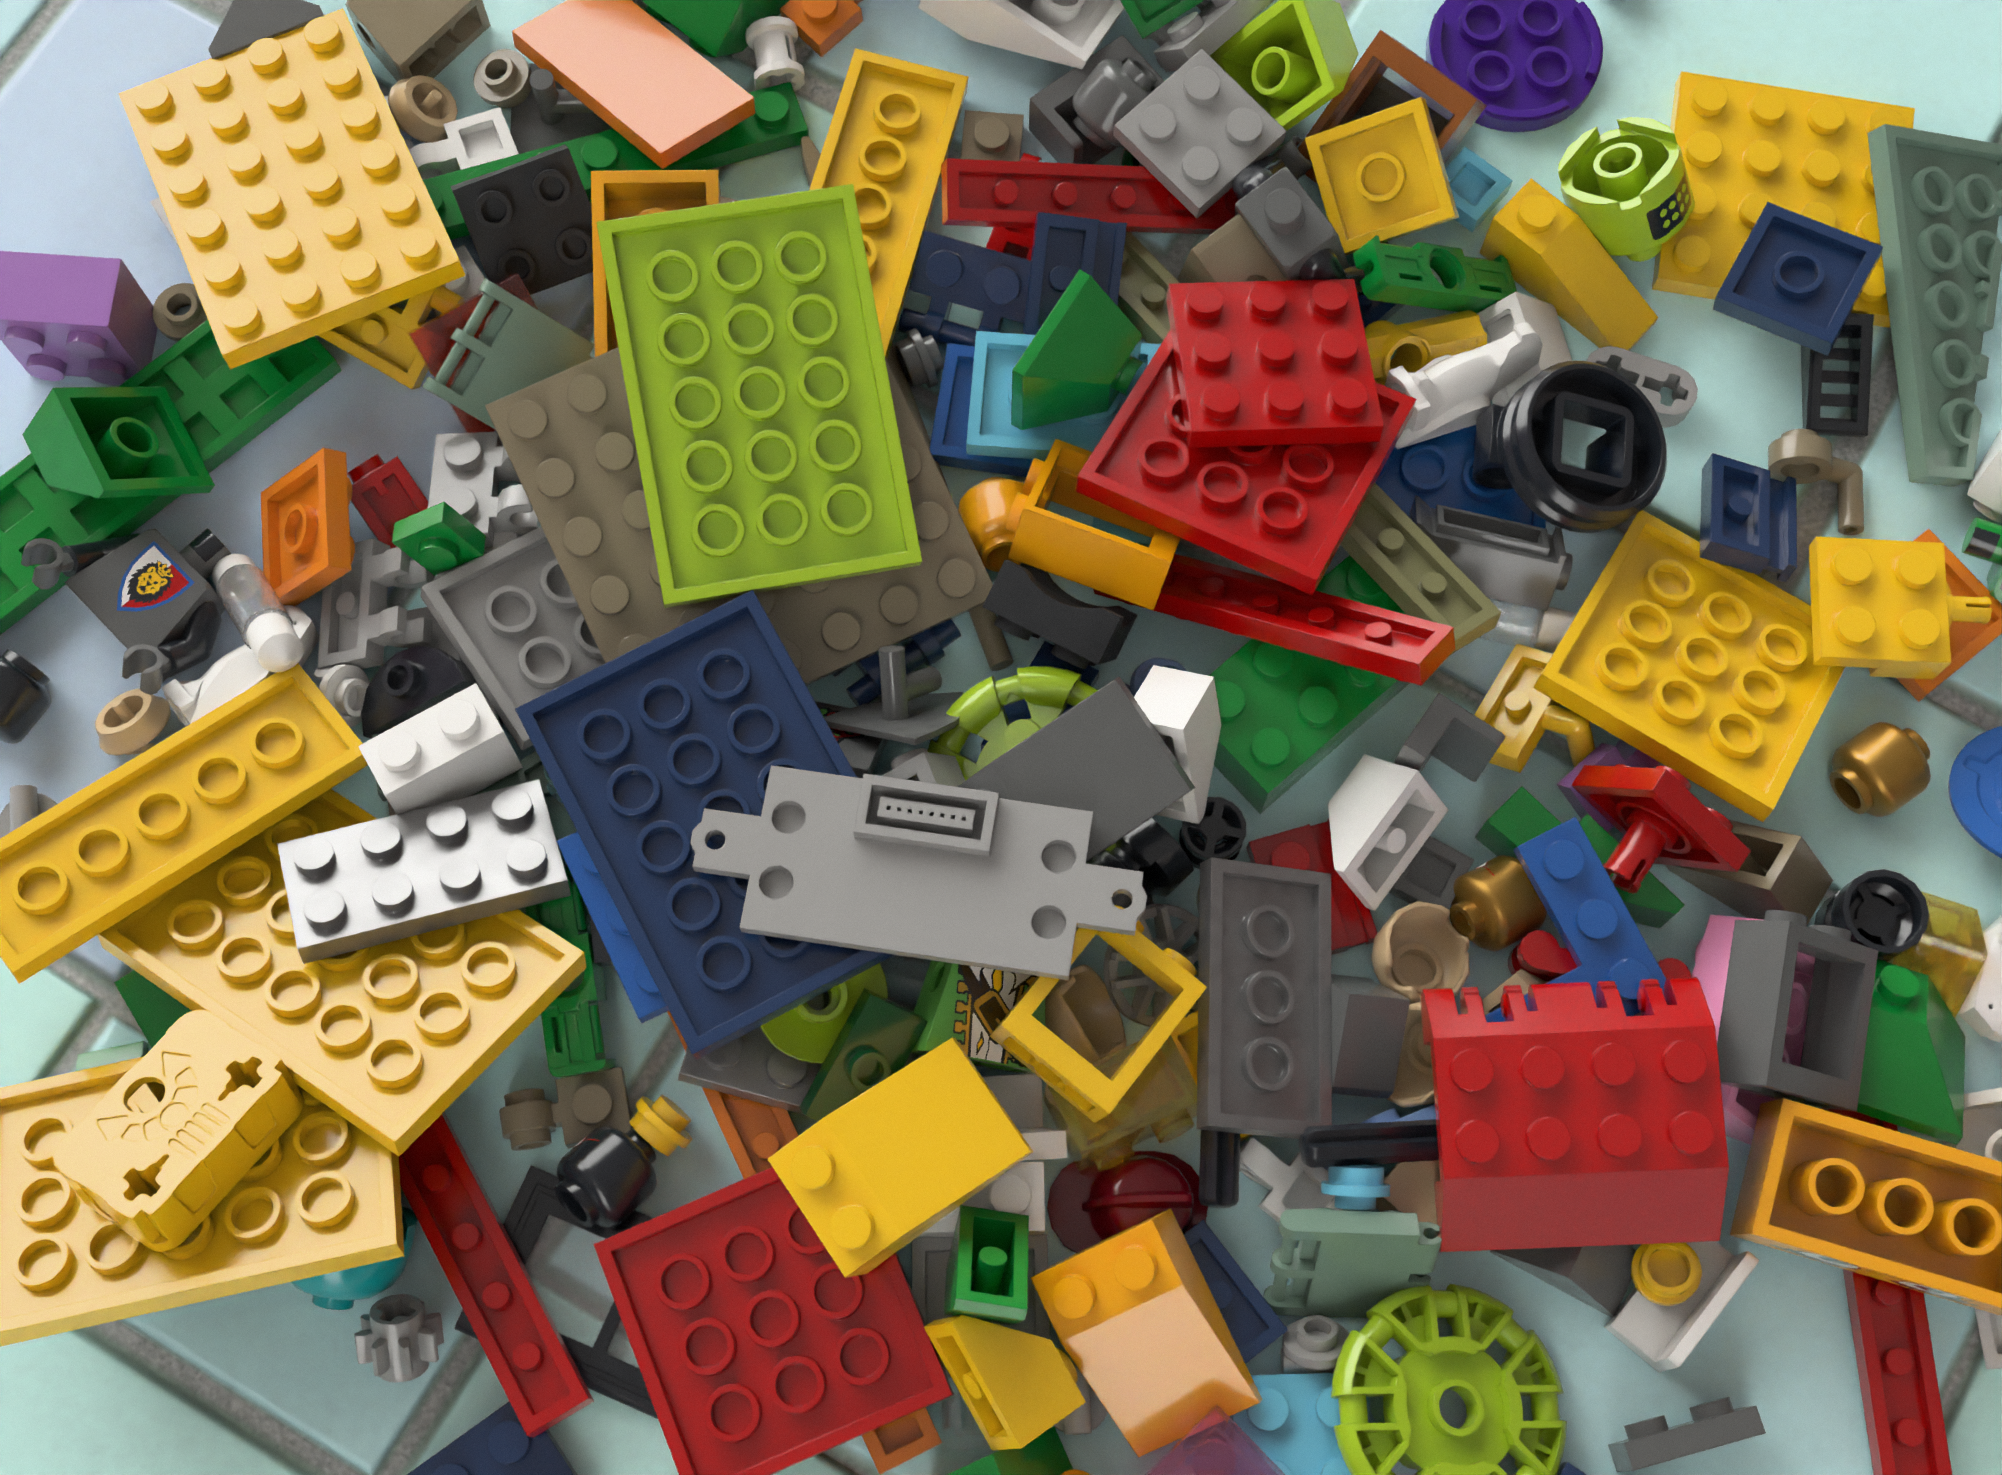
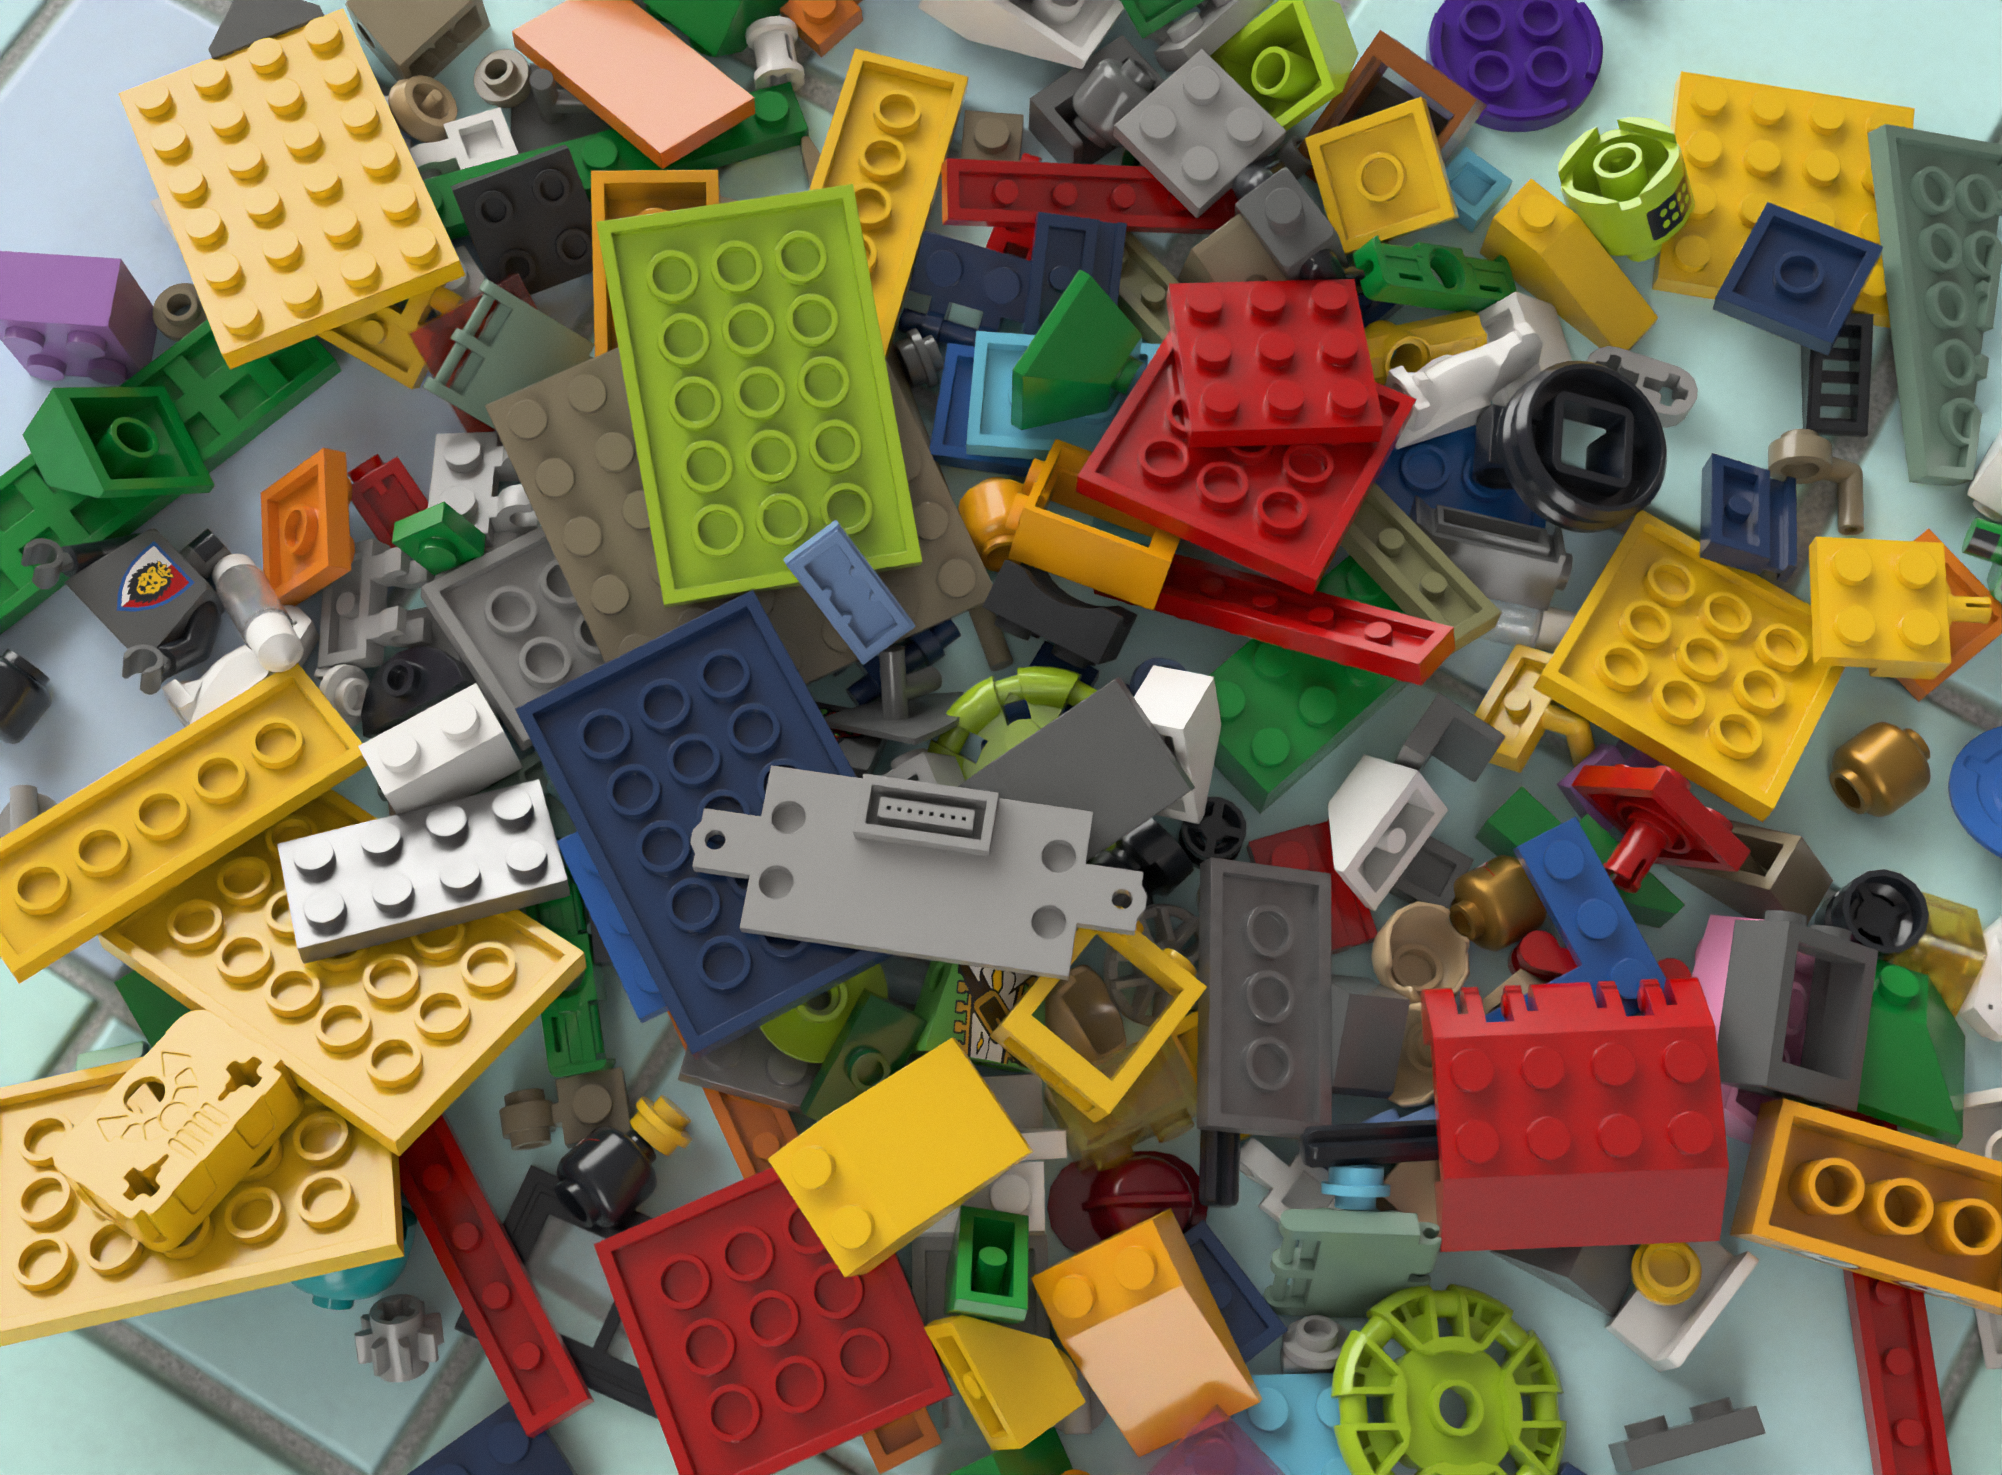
(131, 722): tan hat -> none
(849, 592): none -> medium blue plate

